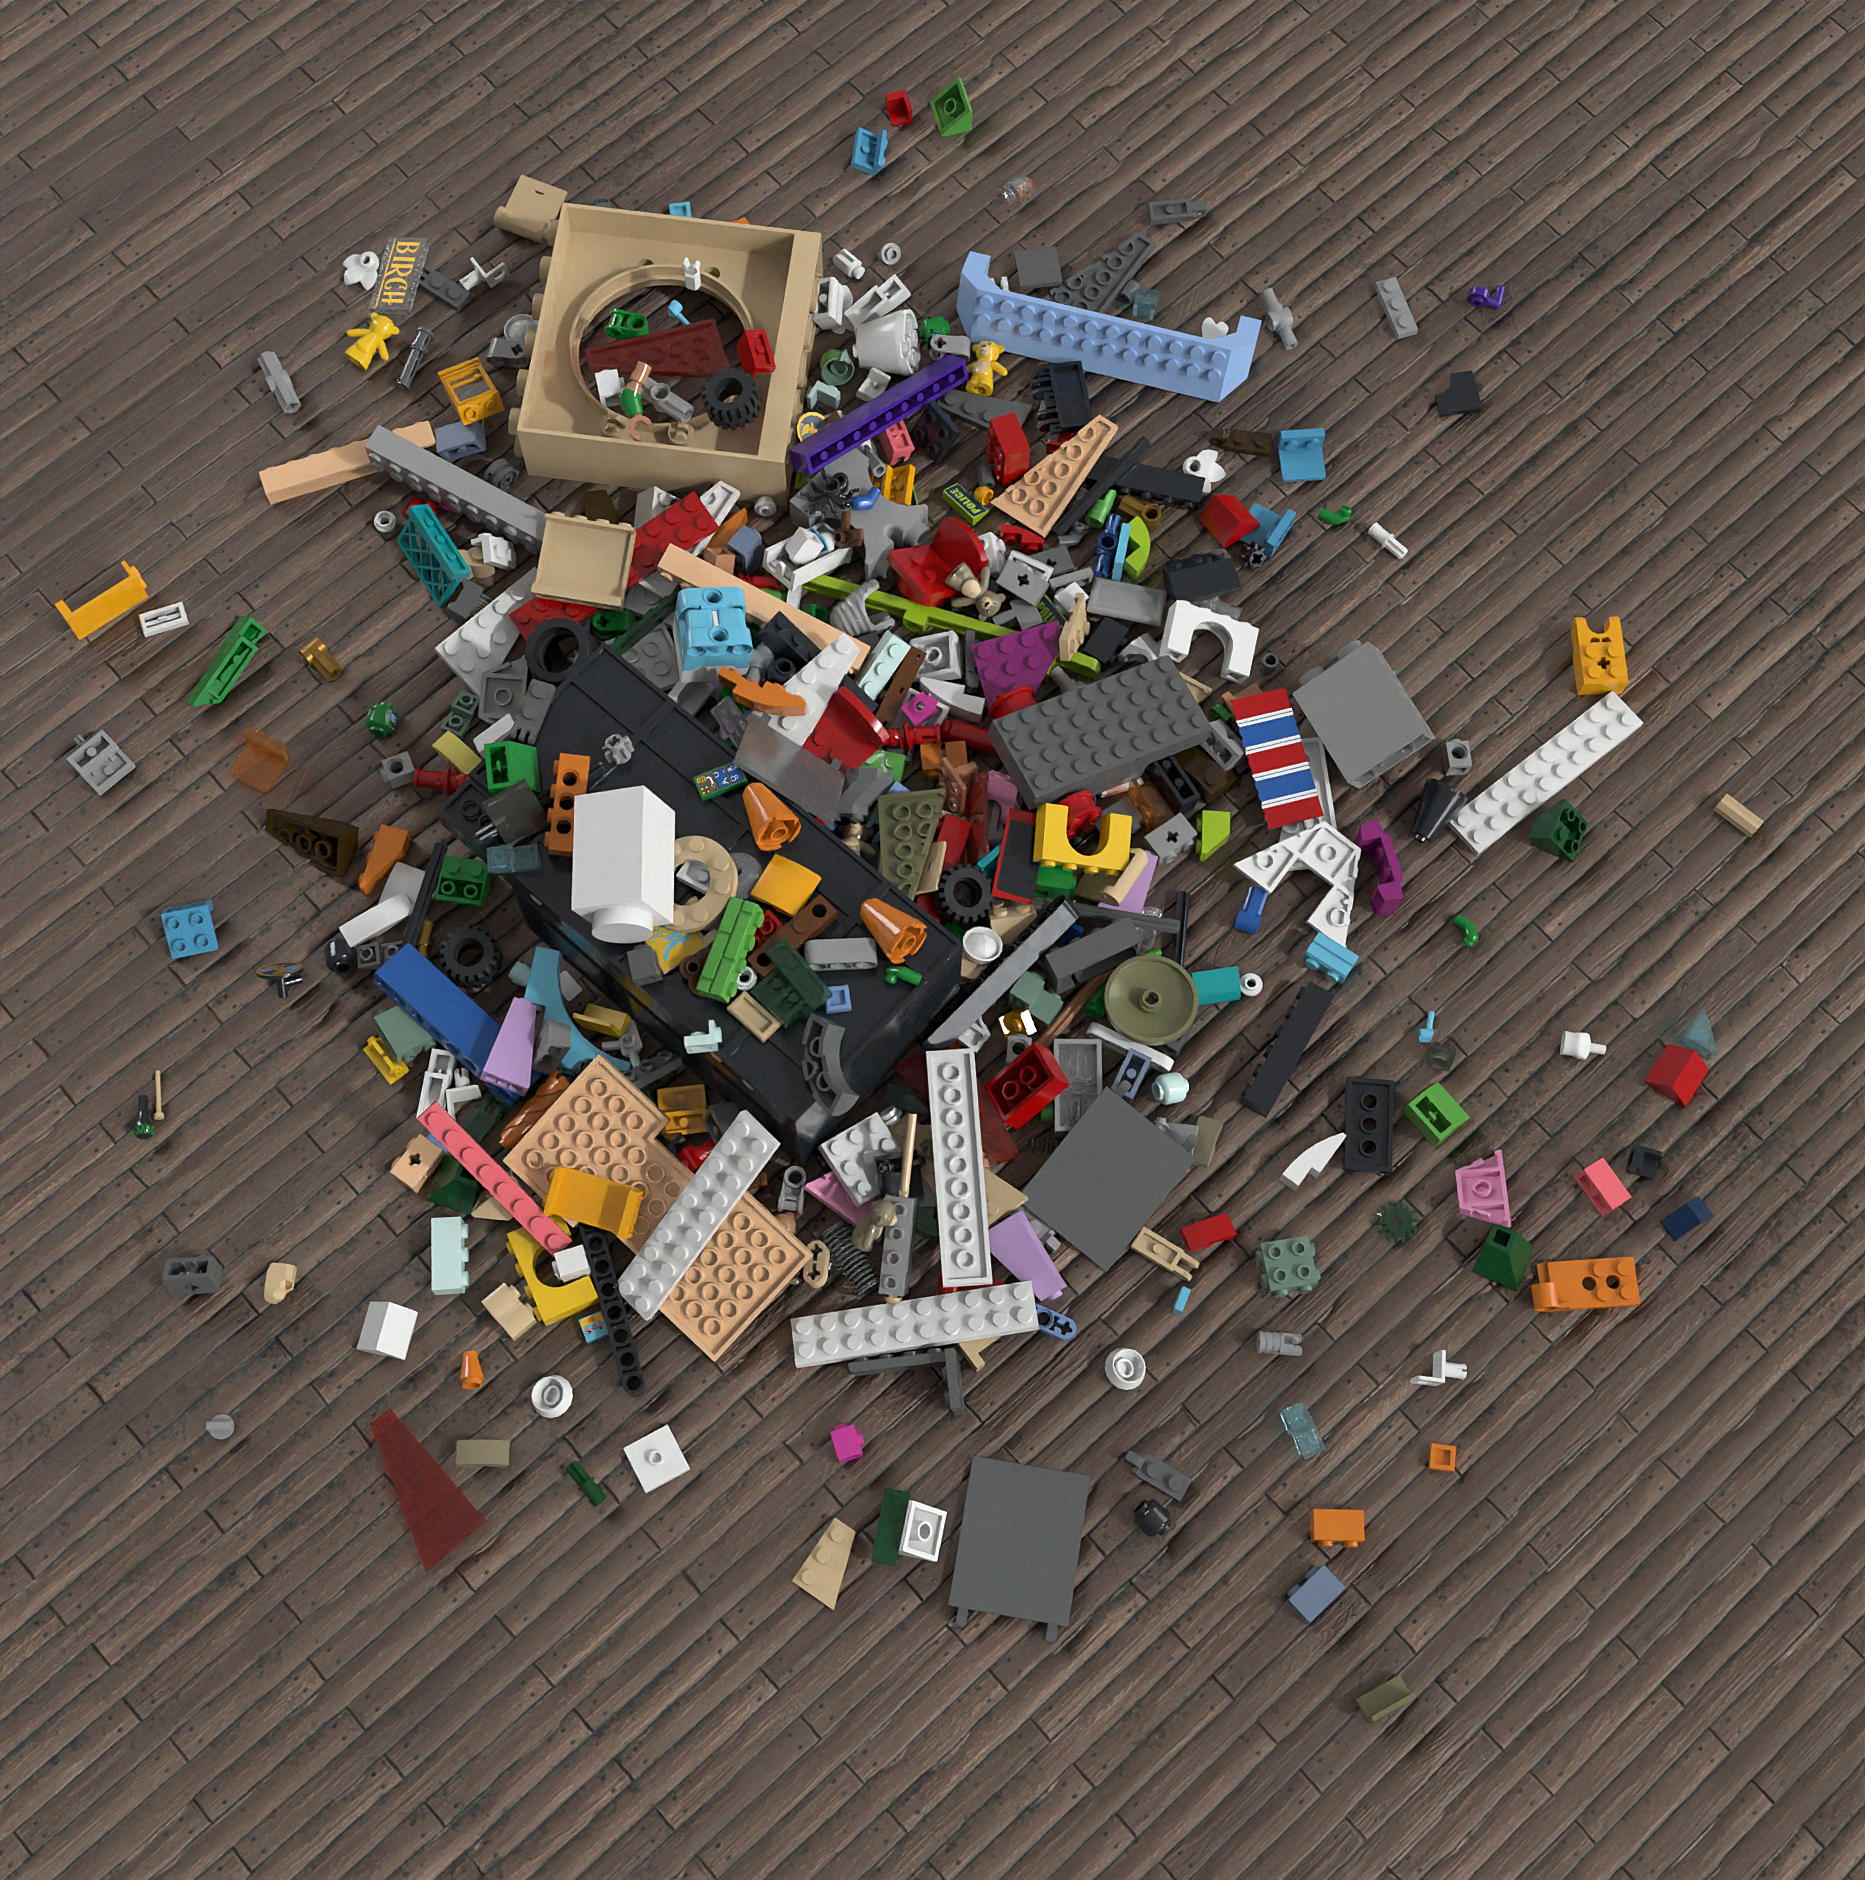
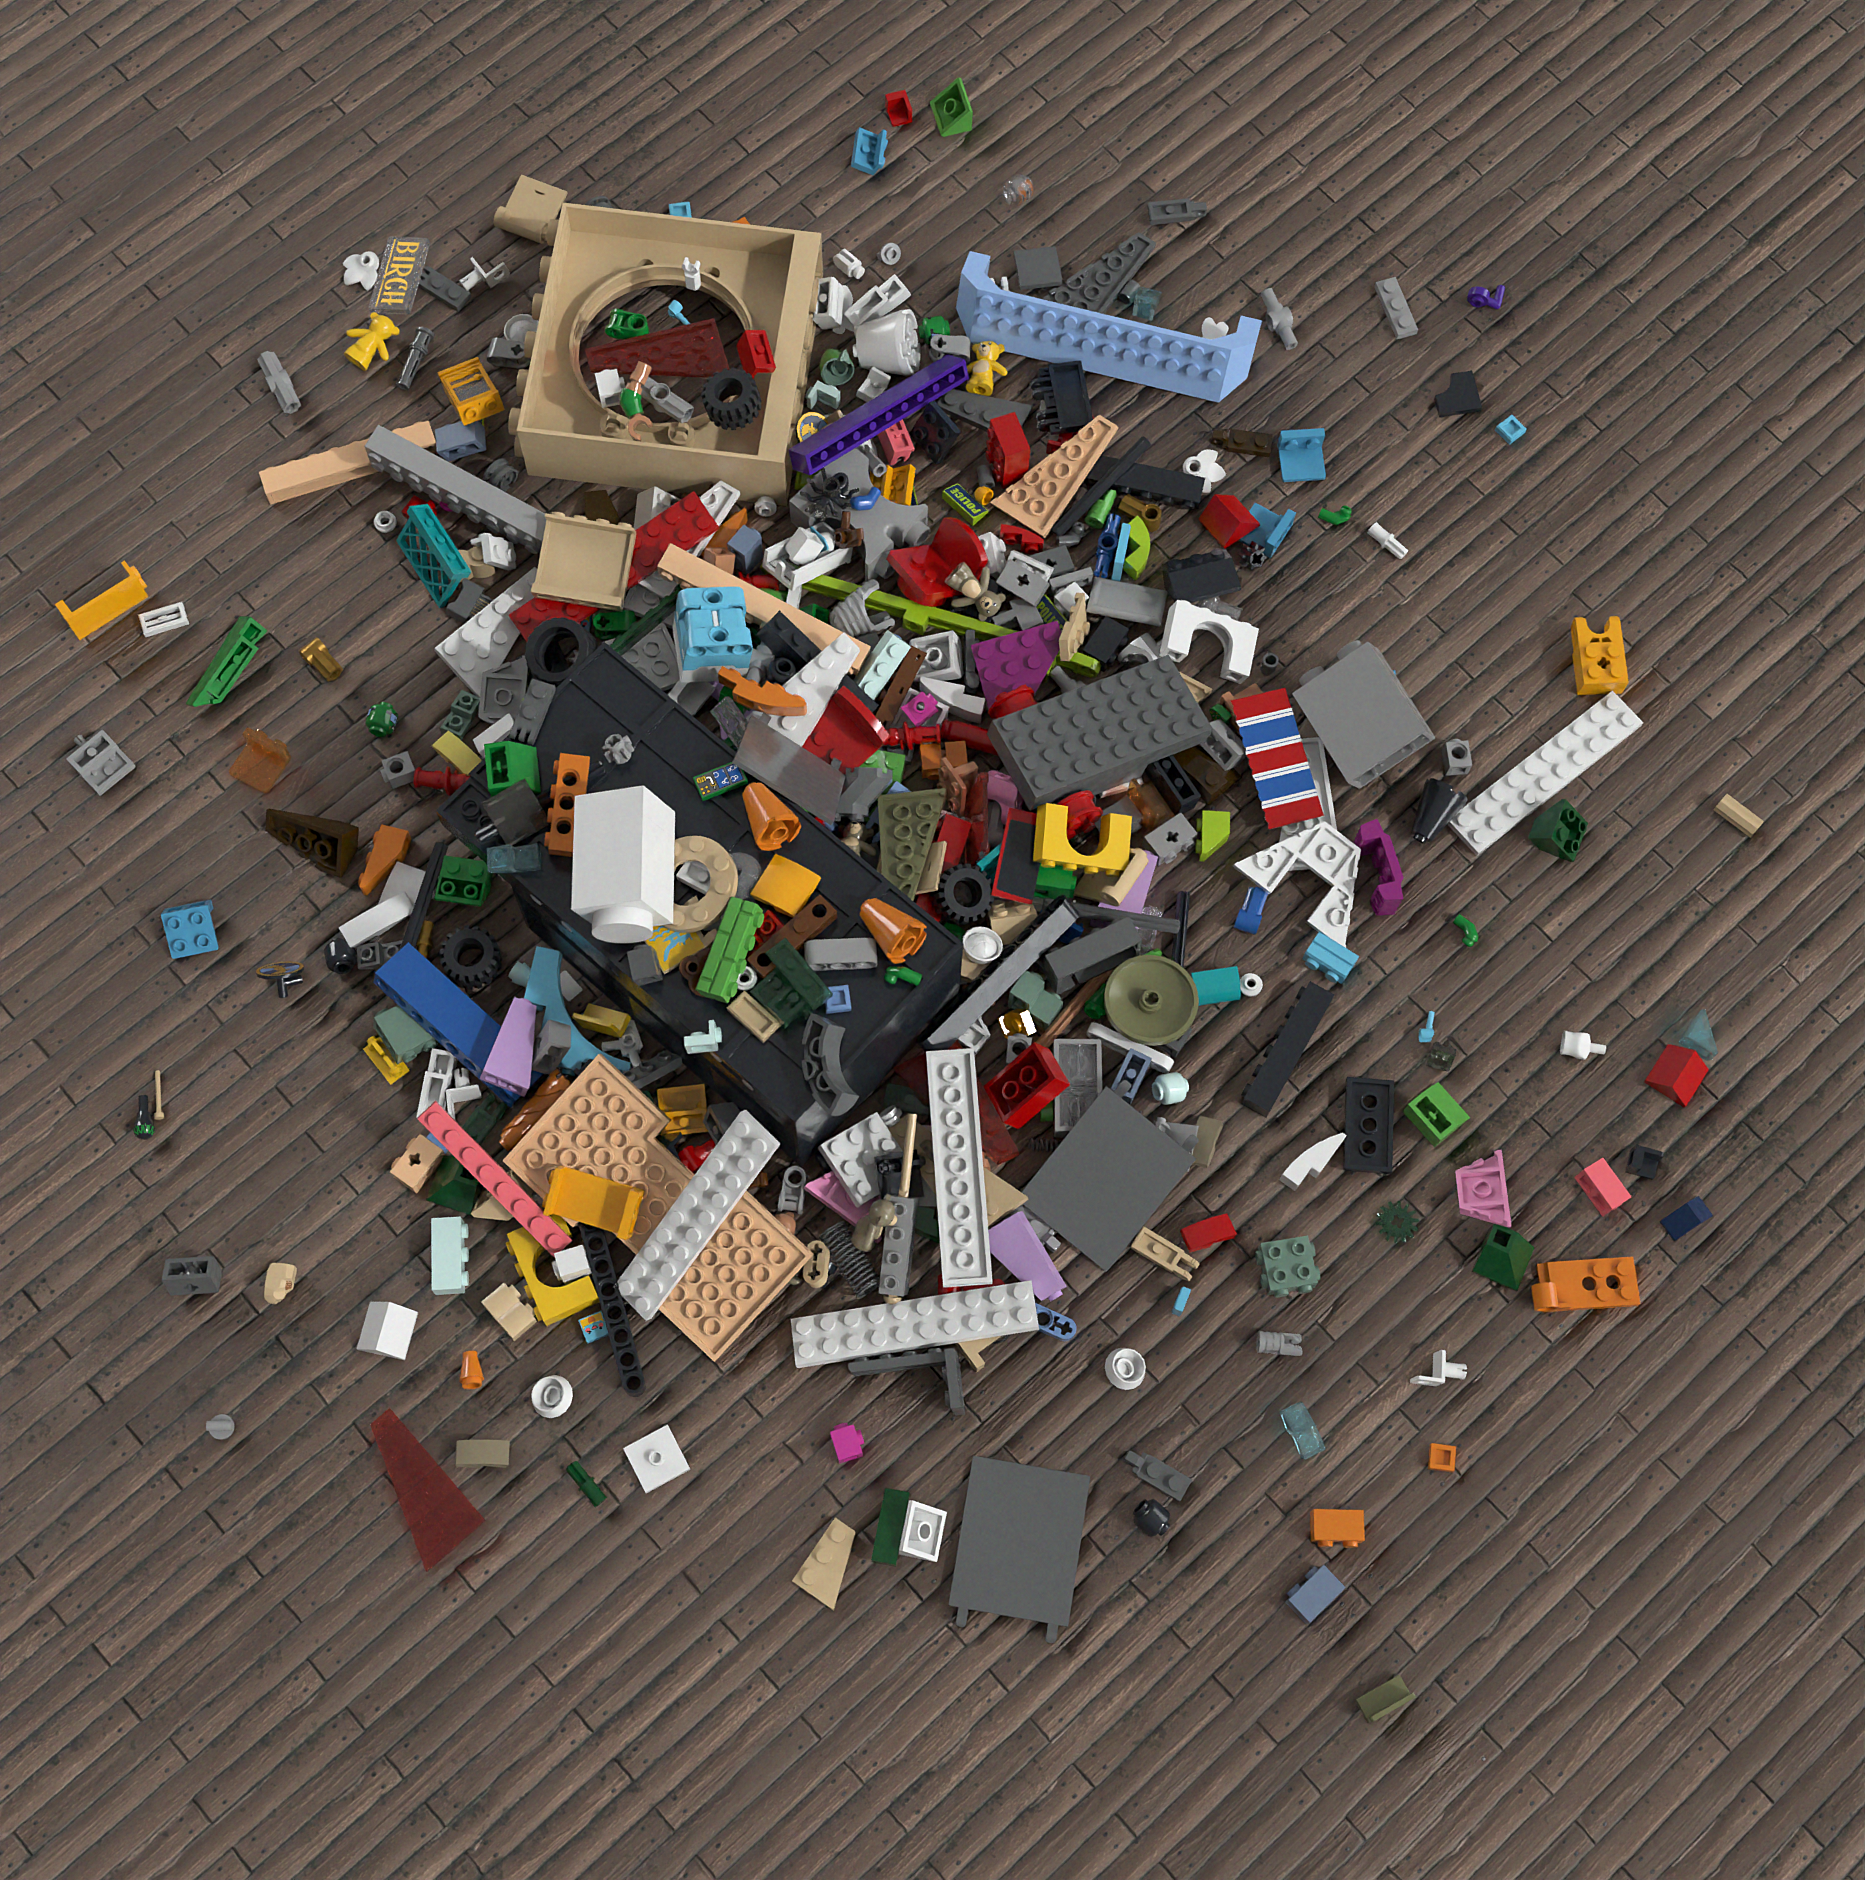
(1510, 429): none -> medium azure tile

